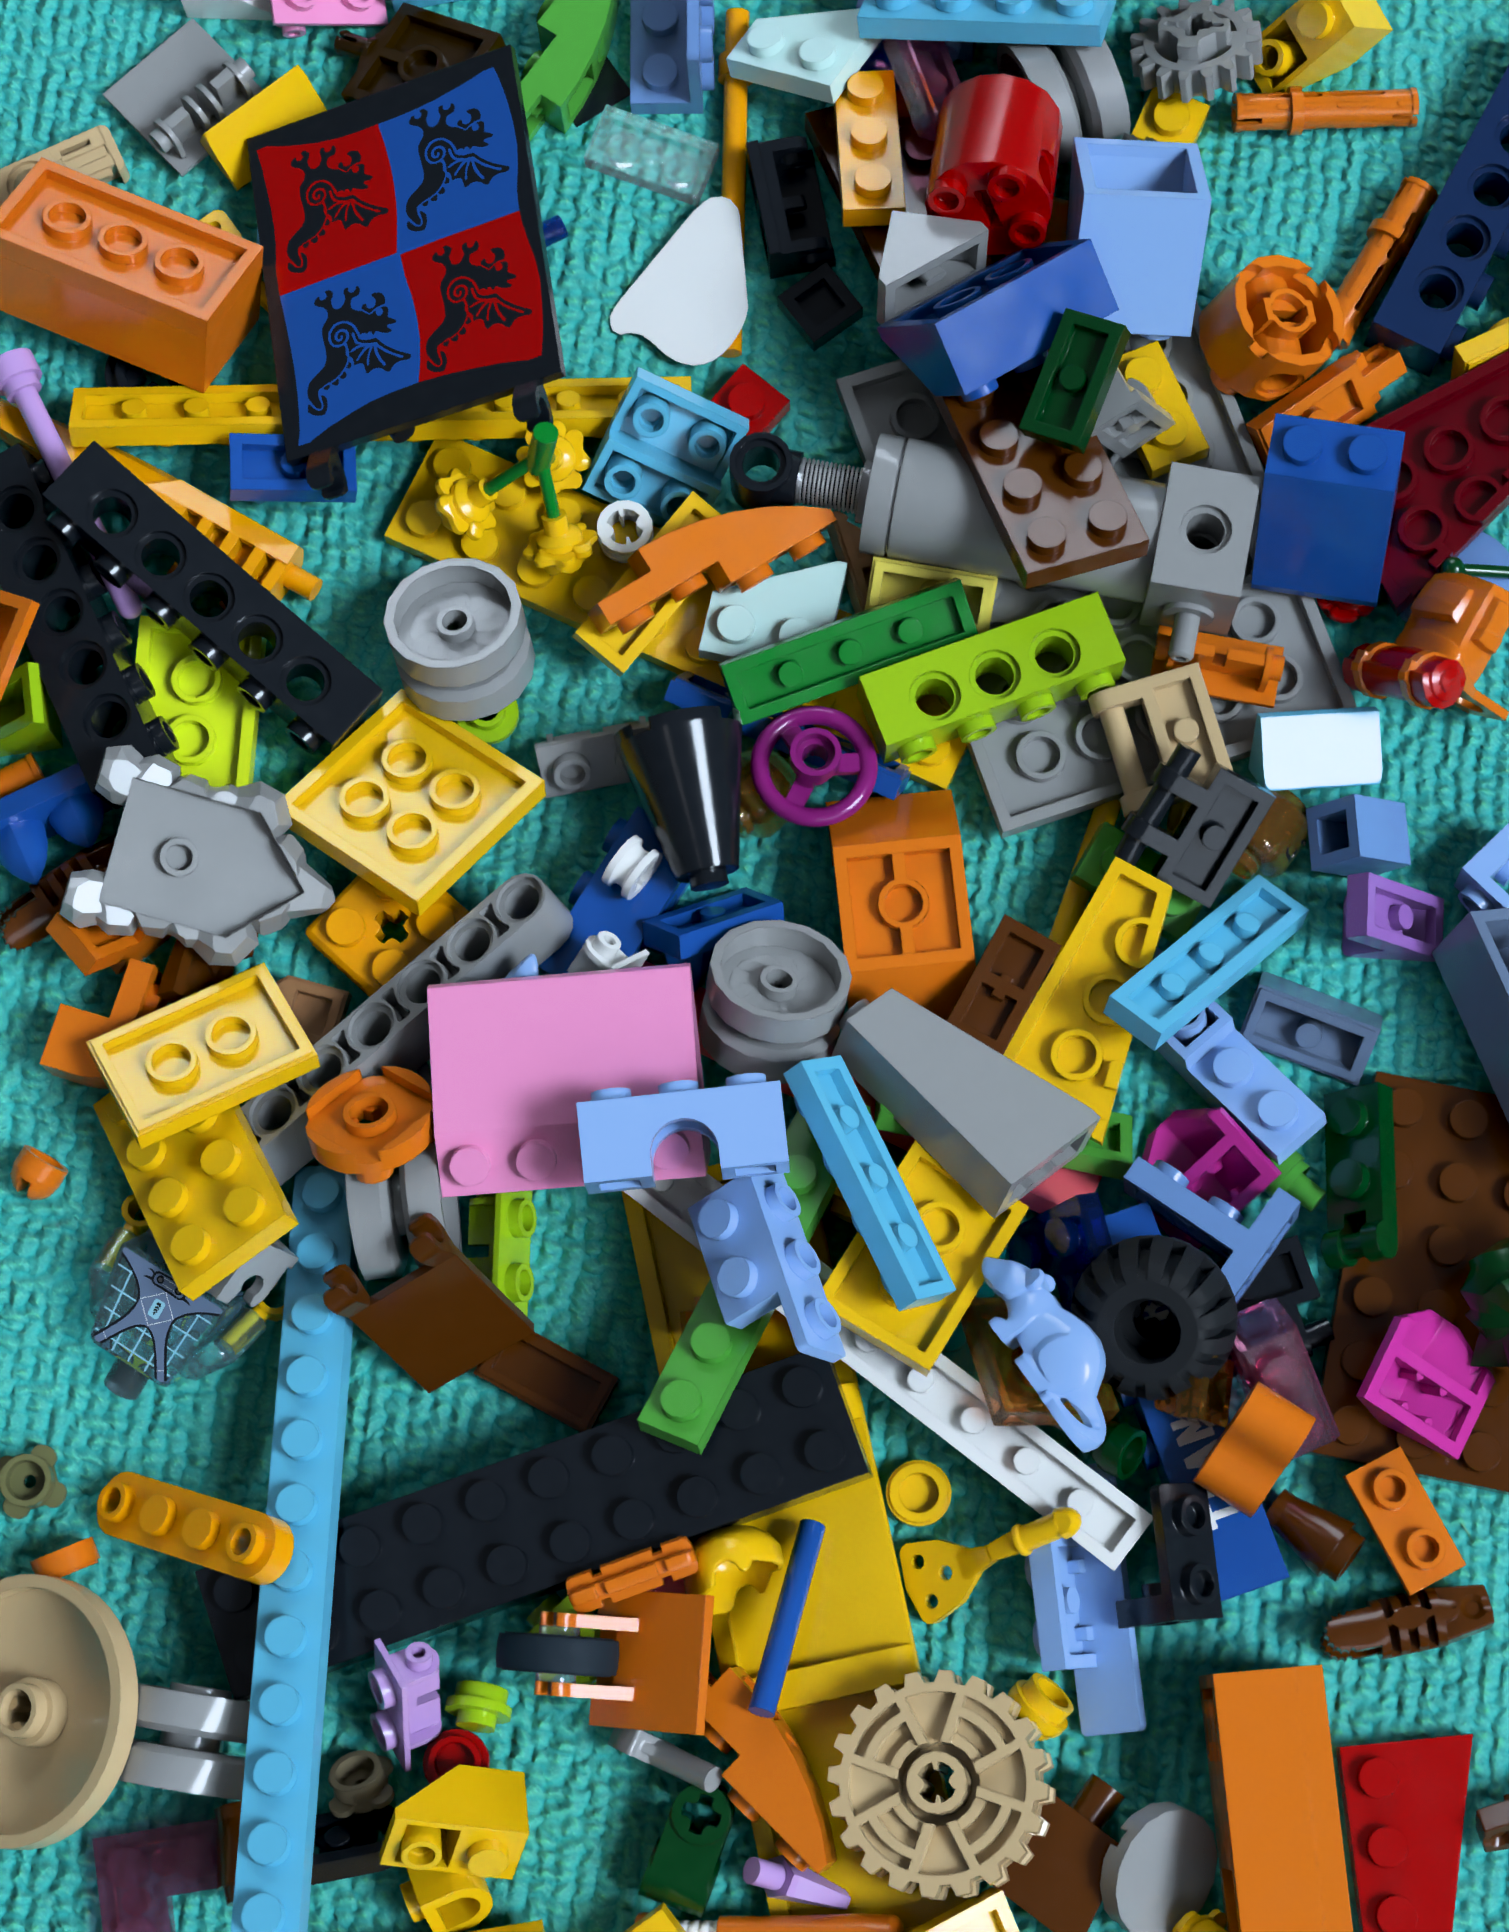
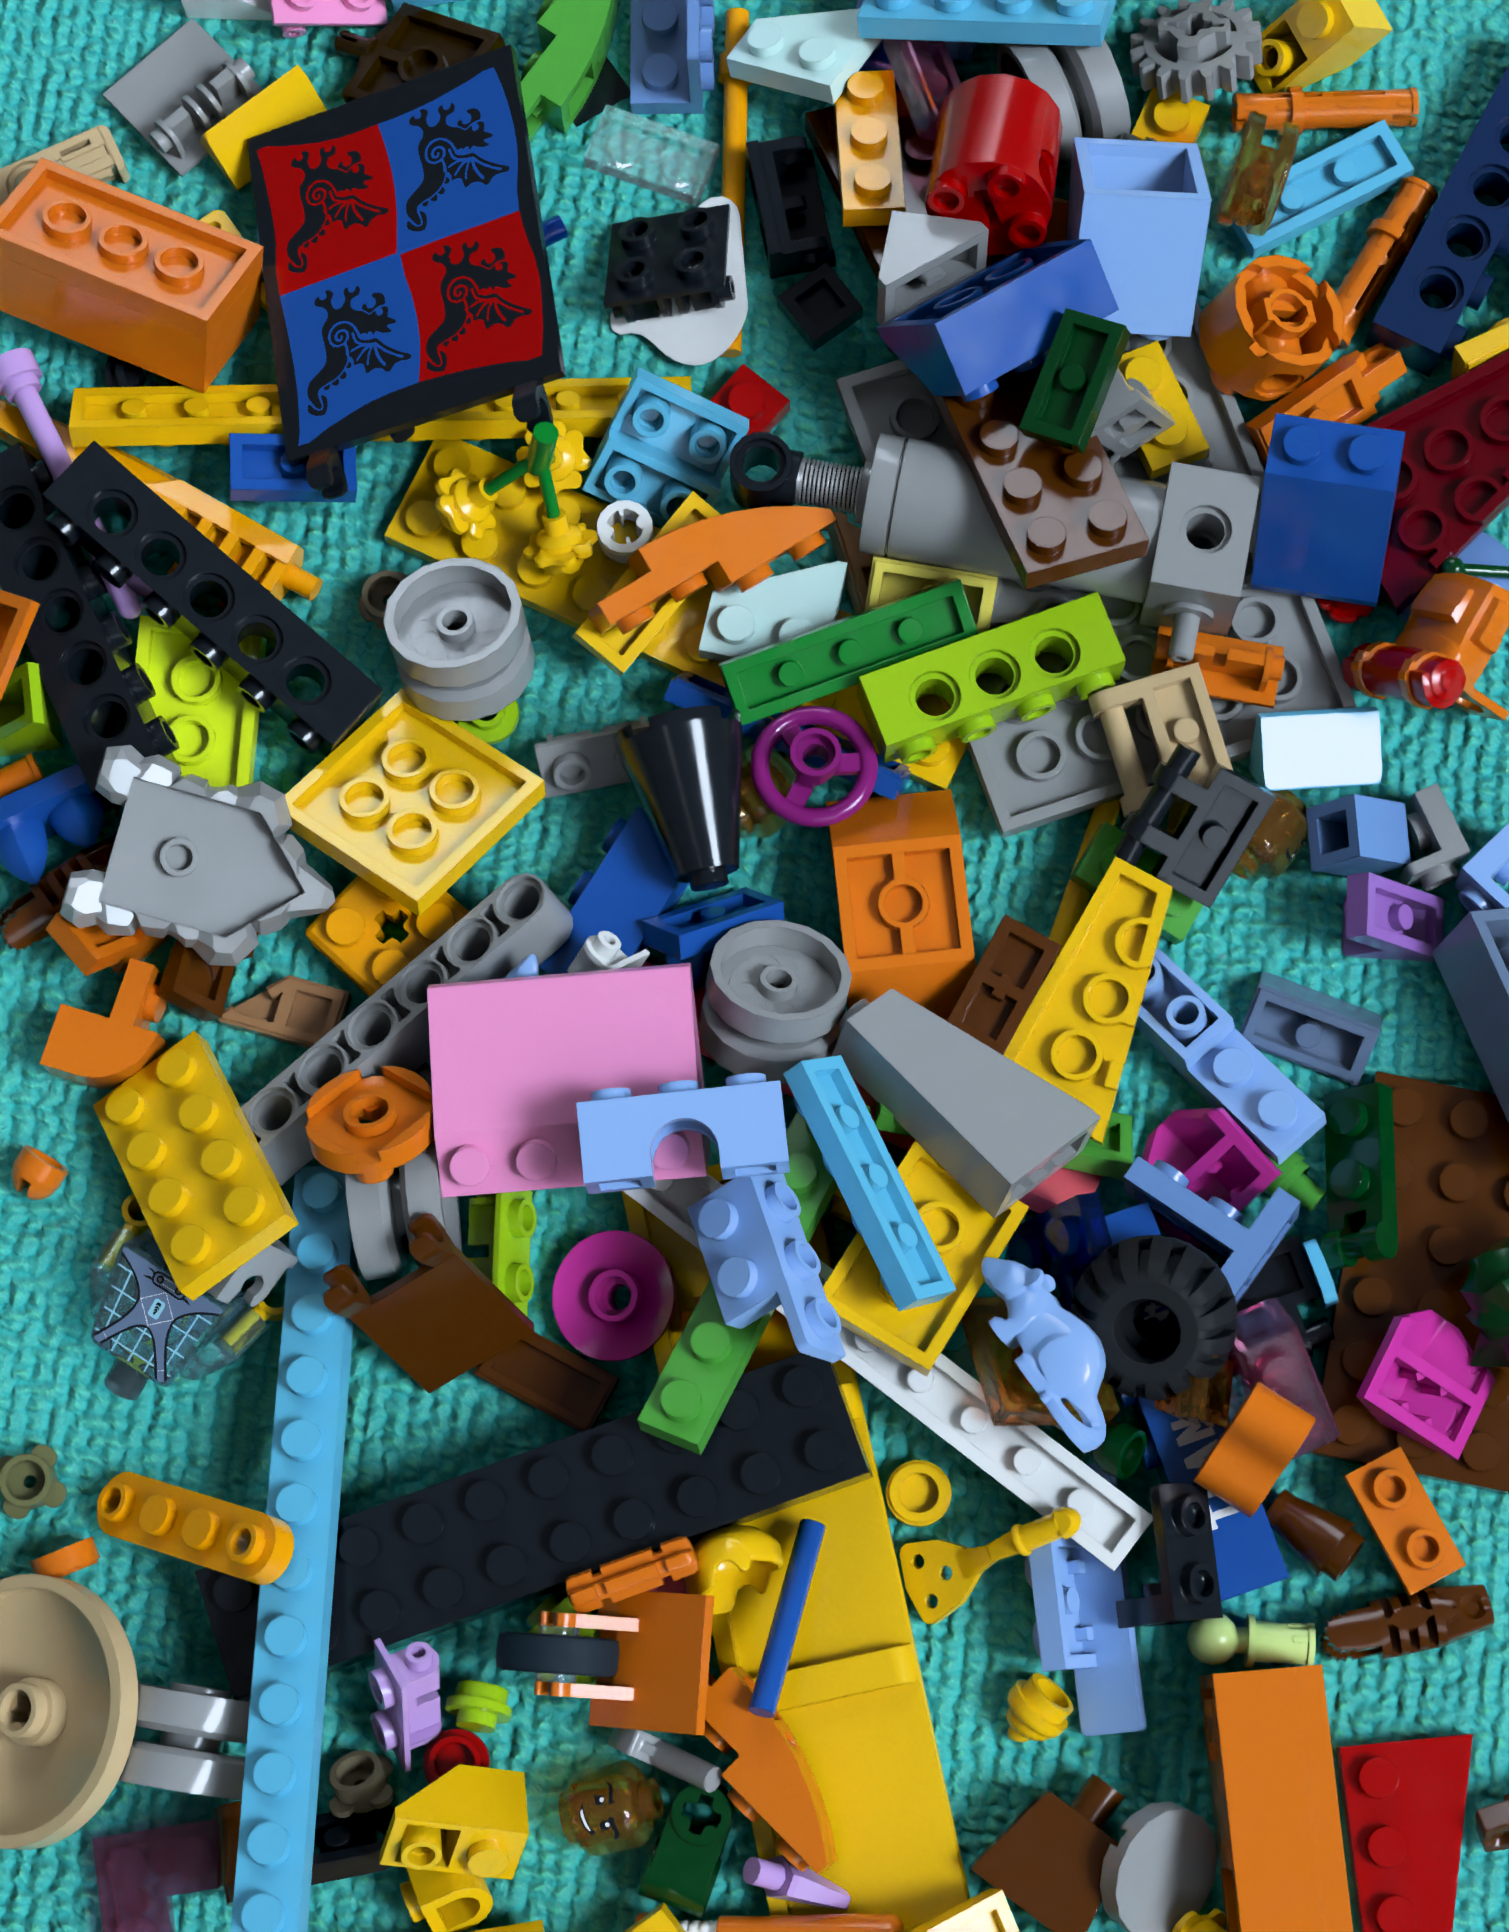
(202, 1055): yellow tile -> none
(374, 592): none -> dark tan plate
(587, 1289): none -> dark pink dish
(610, 1808): none -> clear orange head
(631, 867): white bush -> none
(669, 259): none -> black hinge
(889, 1788): tan piece -> none
(1205, 962): medium azure plate -> none
(1256, 176): none -> clear orange head
(1259, 1641): none -> yellowish green pin
(1320, 1273): none -> medium azure piece
(1332, 185): none -> medium azure plate
(1437, 833): none -> light grey bracket

